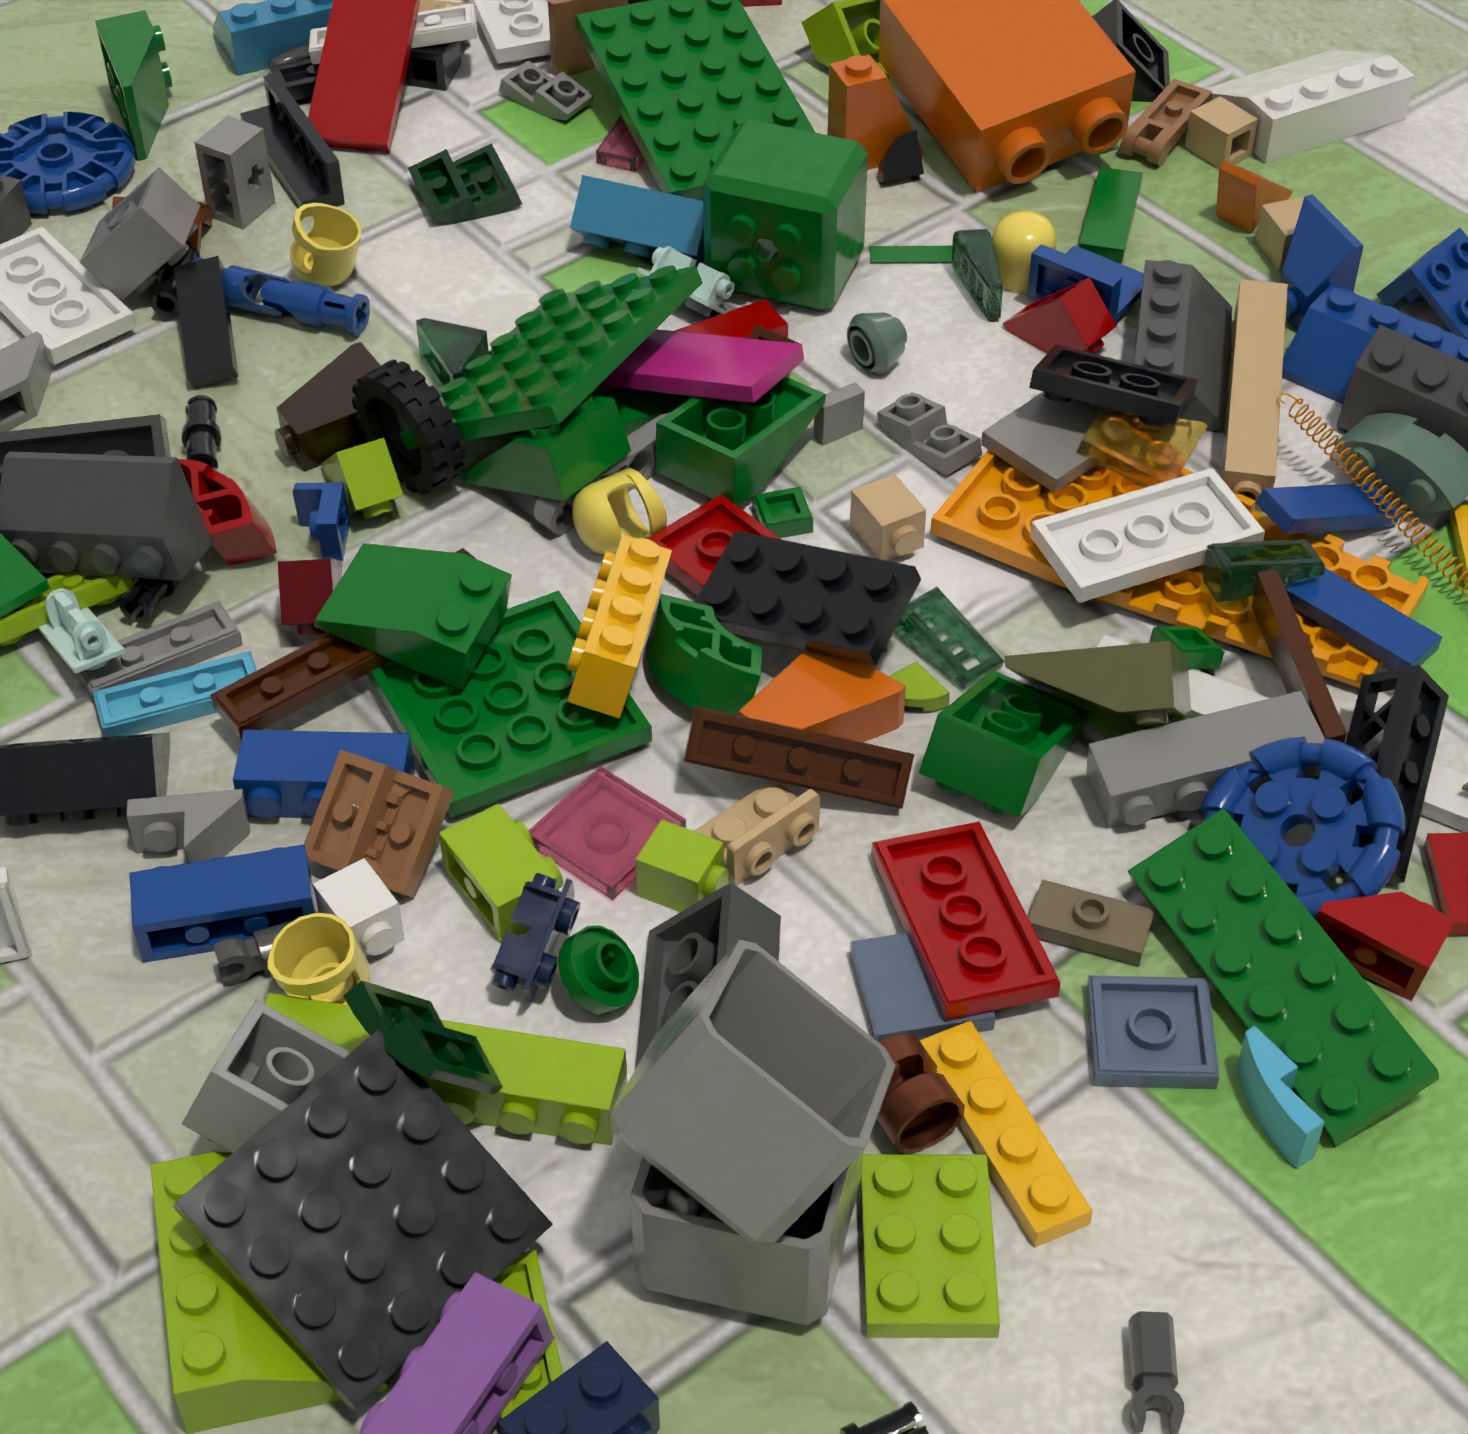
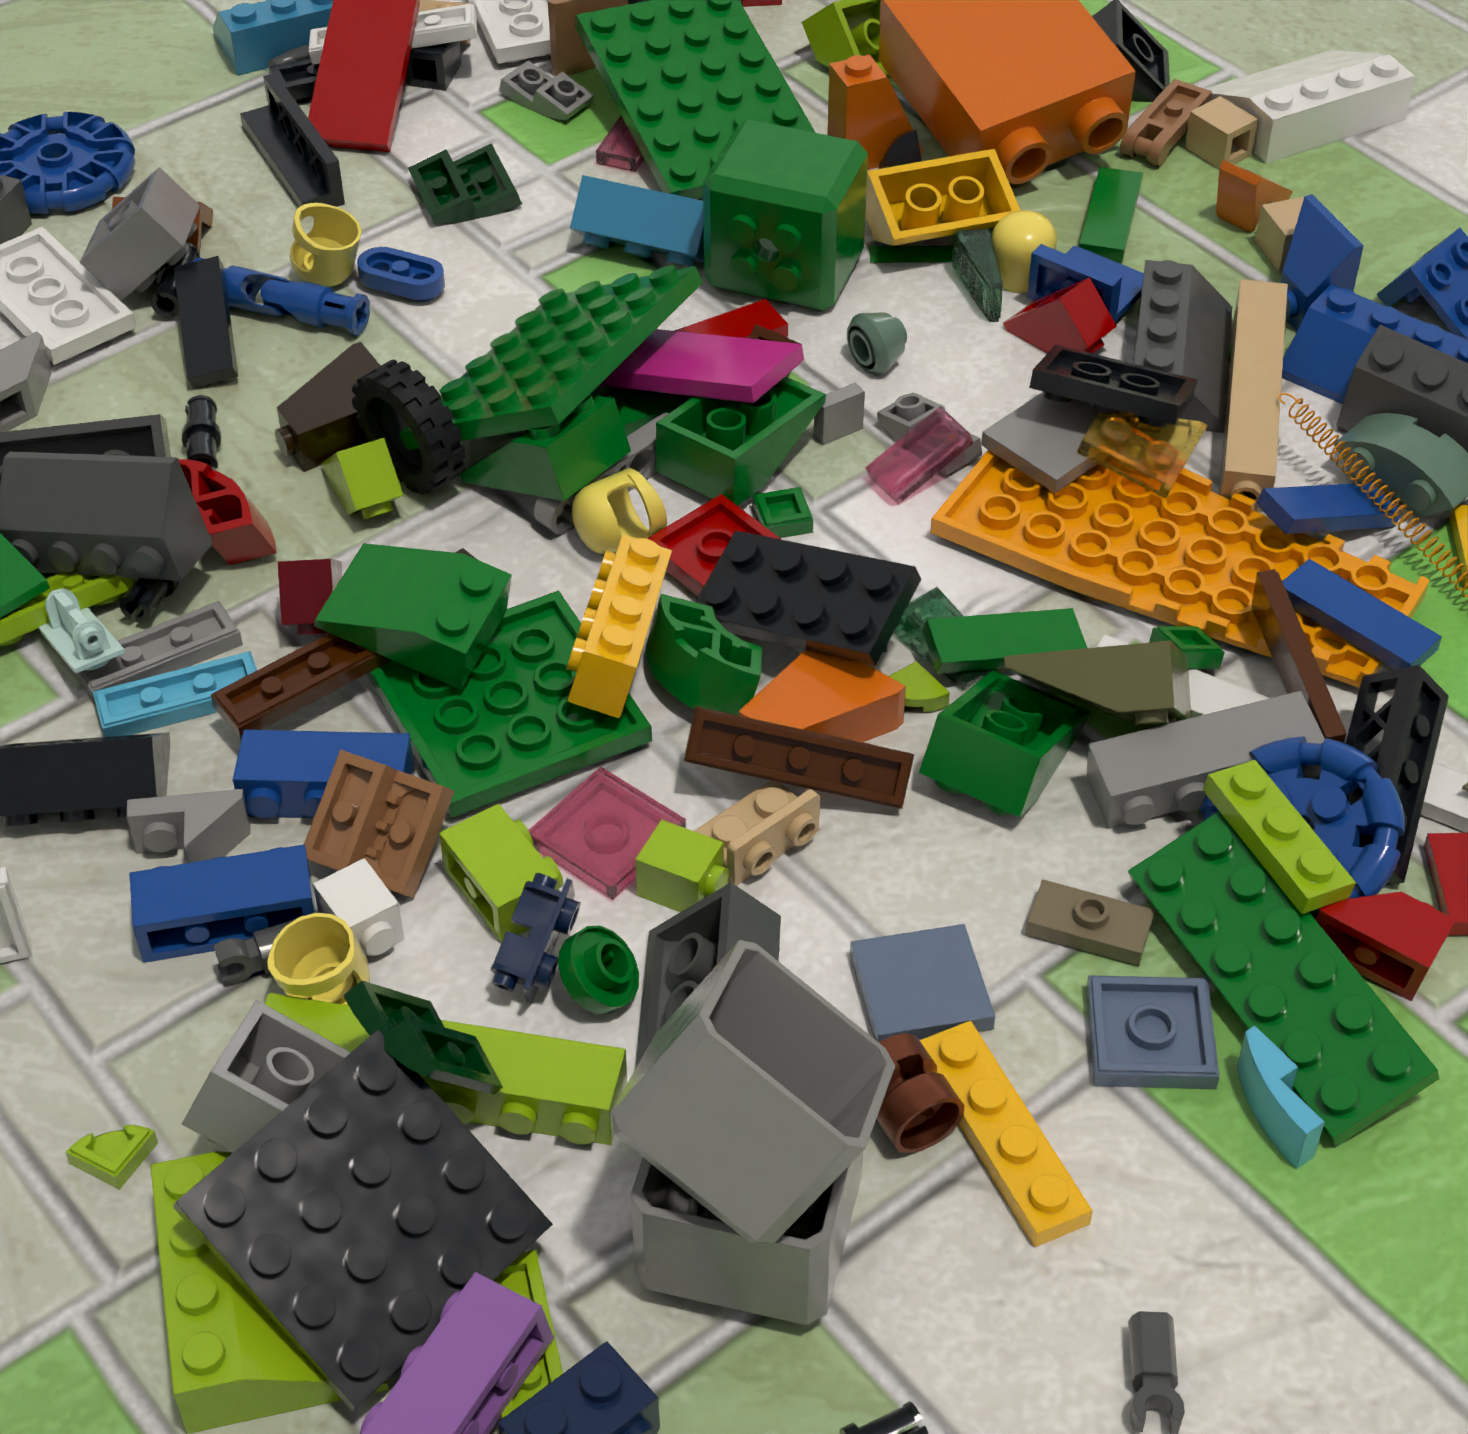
(113, 1154): none -> lime tile
(136, 75): green slope -> none
(235, 172): light grey brick -> none
(326, 513): blue bracket -> none
(401, 273): none -> blue plate
(449, 348): clear green slope -> none
(709, 294): light aqua hinge -> none
(887, 518): tan brick -> none
(919, 455): none -> clear pink tile
(928, 1247): lime plate -> none
(937, 197): none -> yellow slope
(964, 921): red tile -> none
(984, 640): none -> green tile
(1143, 534): white plate -> none
(1233, 567): clear green slope -> none
(1279, 836): none -> lime plate

